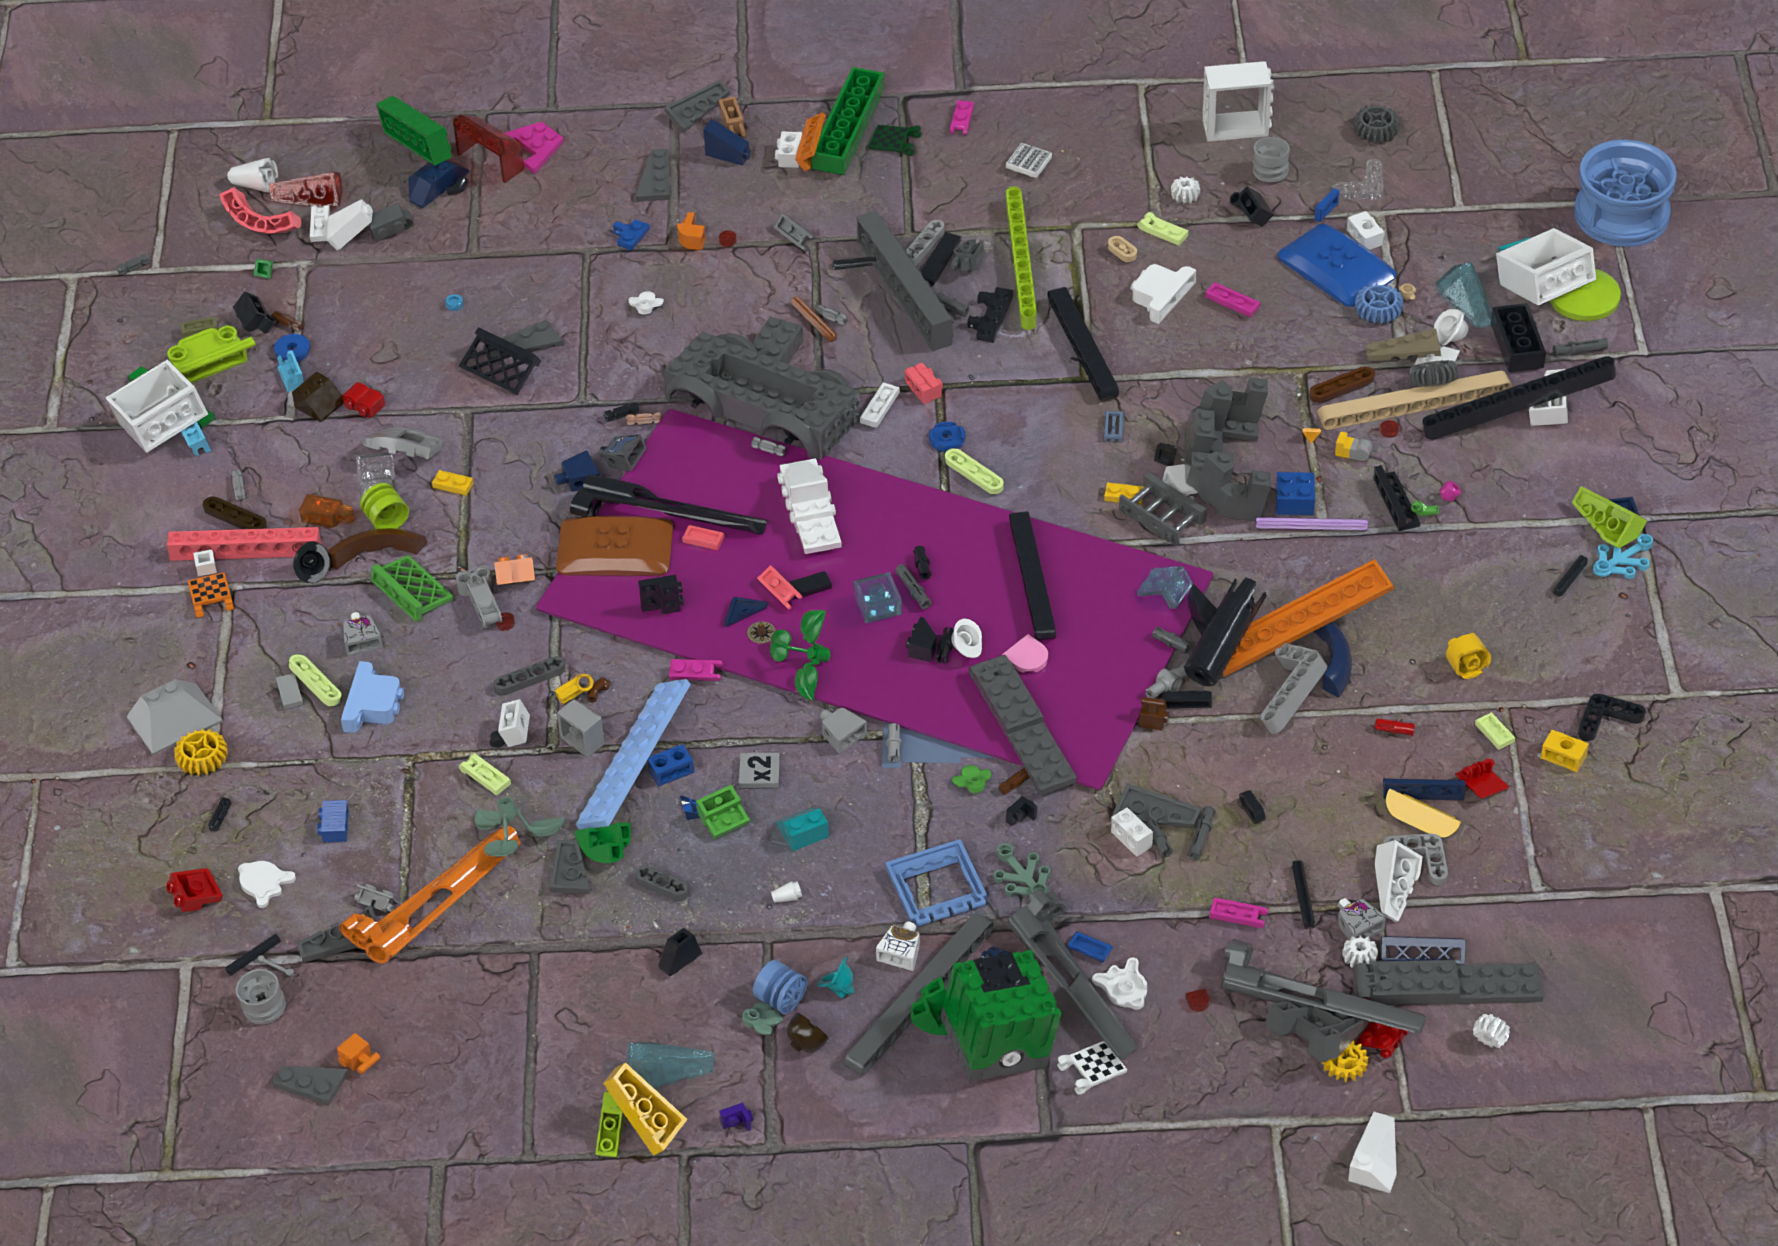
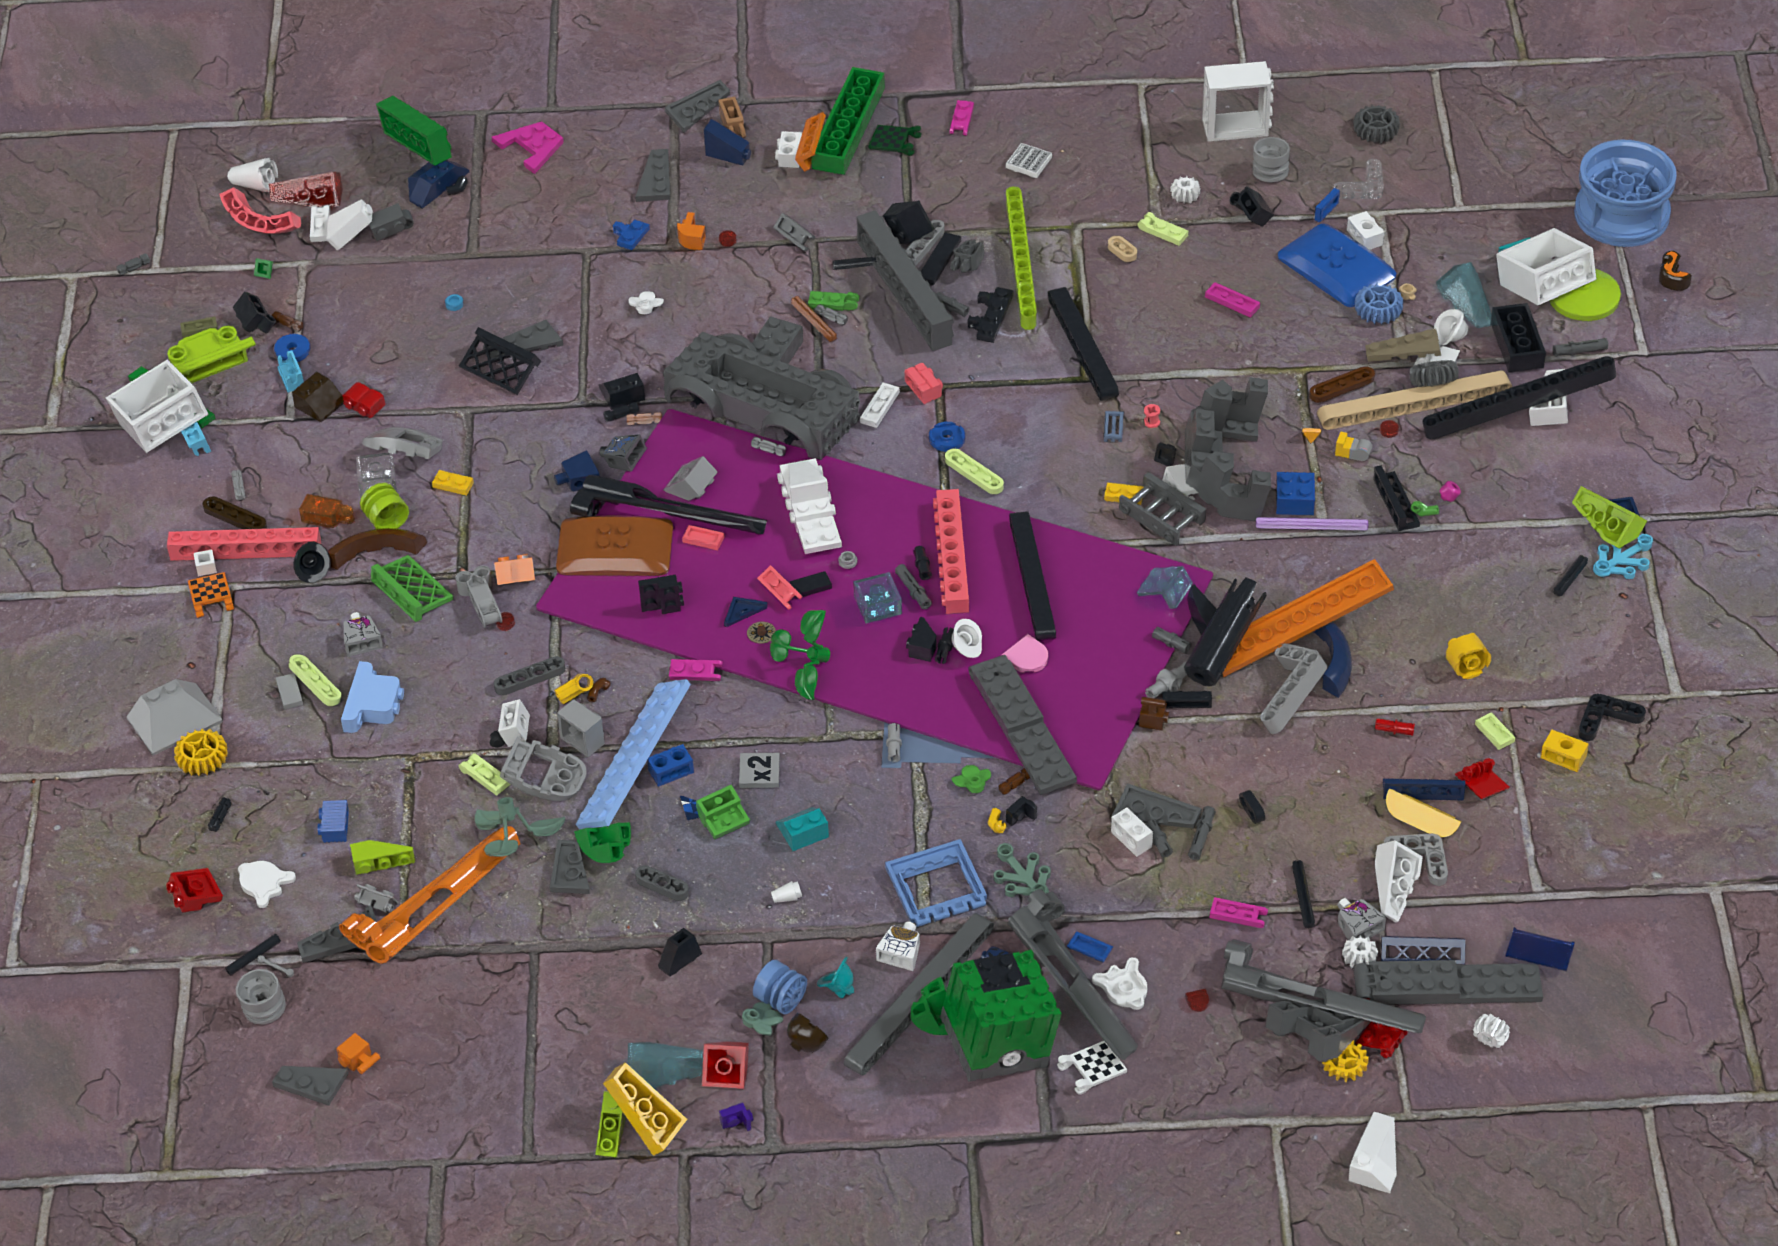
(377, 855): none -> lime slope
(474, 130): clear red windscreen -> none
(563, 776): none -> light grey slope
(623, 391): none -> black slope
(692, 479): none -> light grey slope
(725, 1064): none -> red slope
(834, 301): none -> bright green hinge
(842, 728): light grey torso -> none
(847, 560): none -> light grey plate
(908, 221): none -> black slope
(952, 551): none -> coral brick
(994, 822): none -> yellow arm
(1152, 419): none -> coral bush
(1162, 289): white brick -> none
(1540, 949): none -> clear blue piece
(1668, 273): none -> dark brown animal

